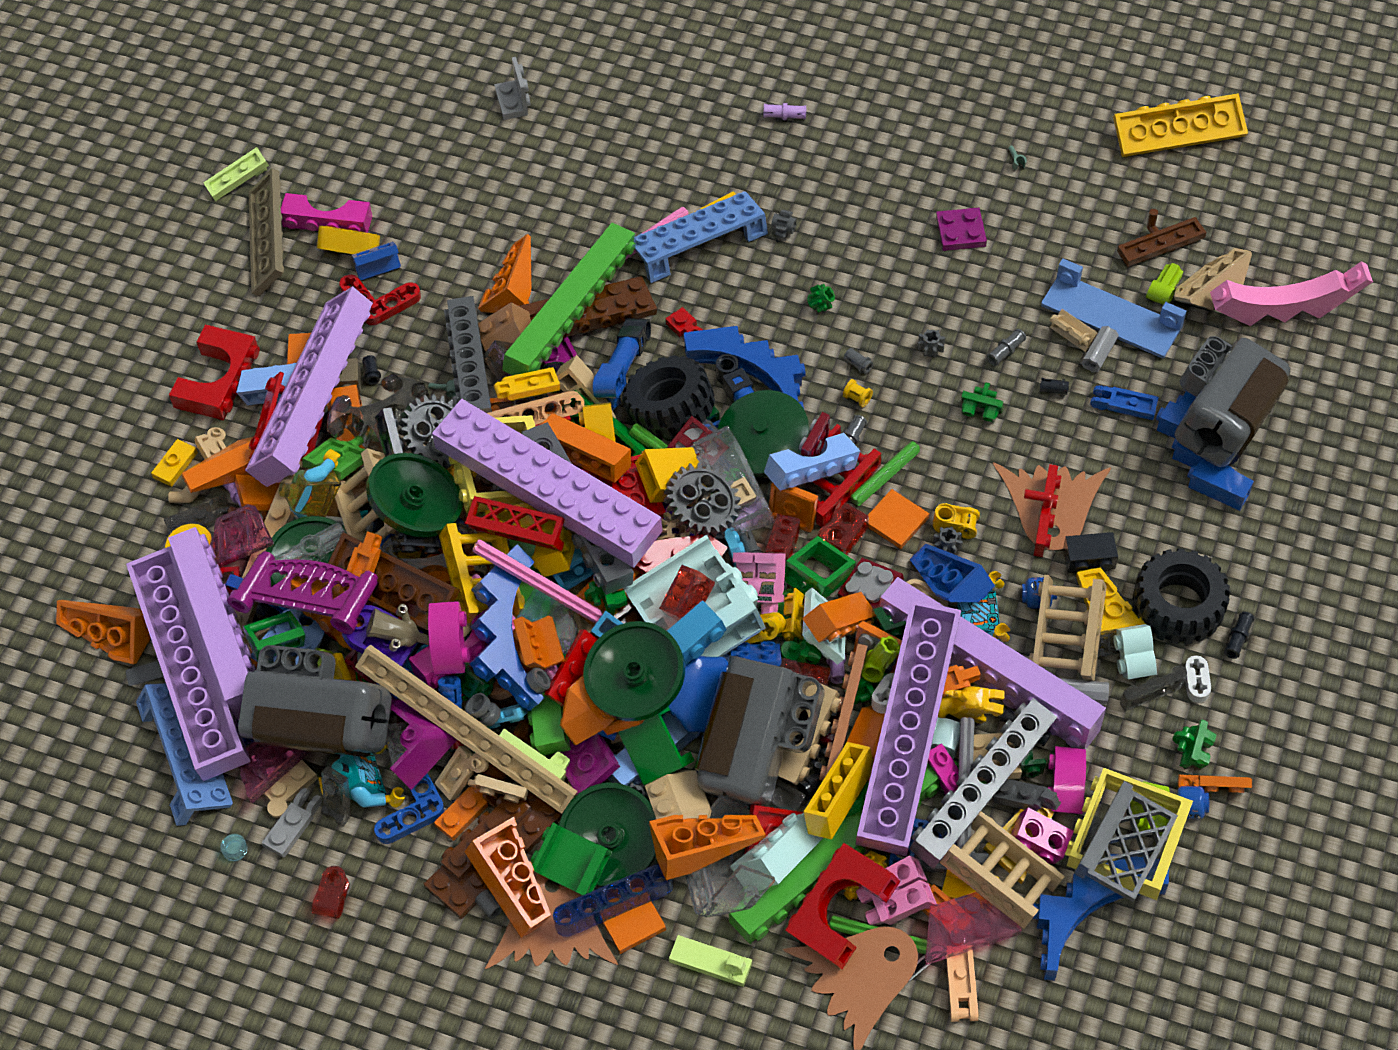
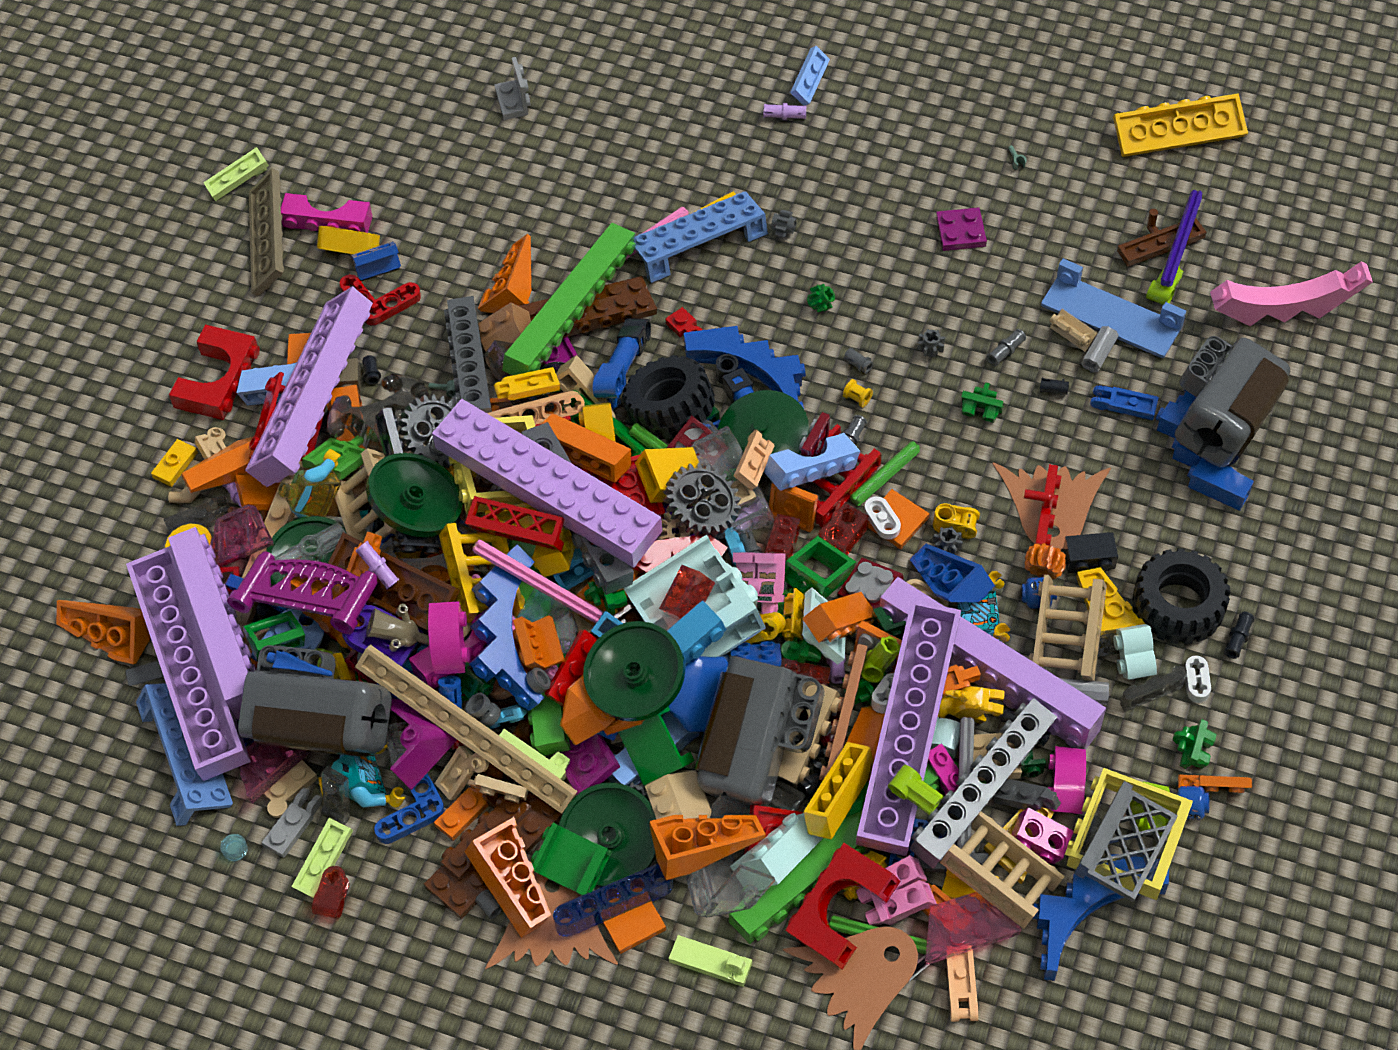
(287, 661): none -> blue piece
(323, 855): none -> yellowish green hinge
(377, 564): none -> lavender pin
(753, 460): none -> light nougat plate
(810, 76): none -> light blue plate
(884, 519): none -> white plate
(910, 786): none -> lime piece
(1045, 560): none -> orange gear
(1181, 238): none -> dark purple axle
(1226, 267): tan wedge -> none

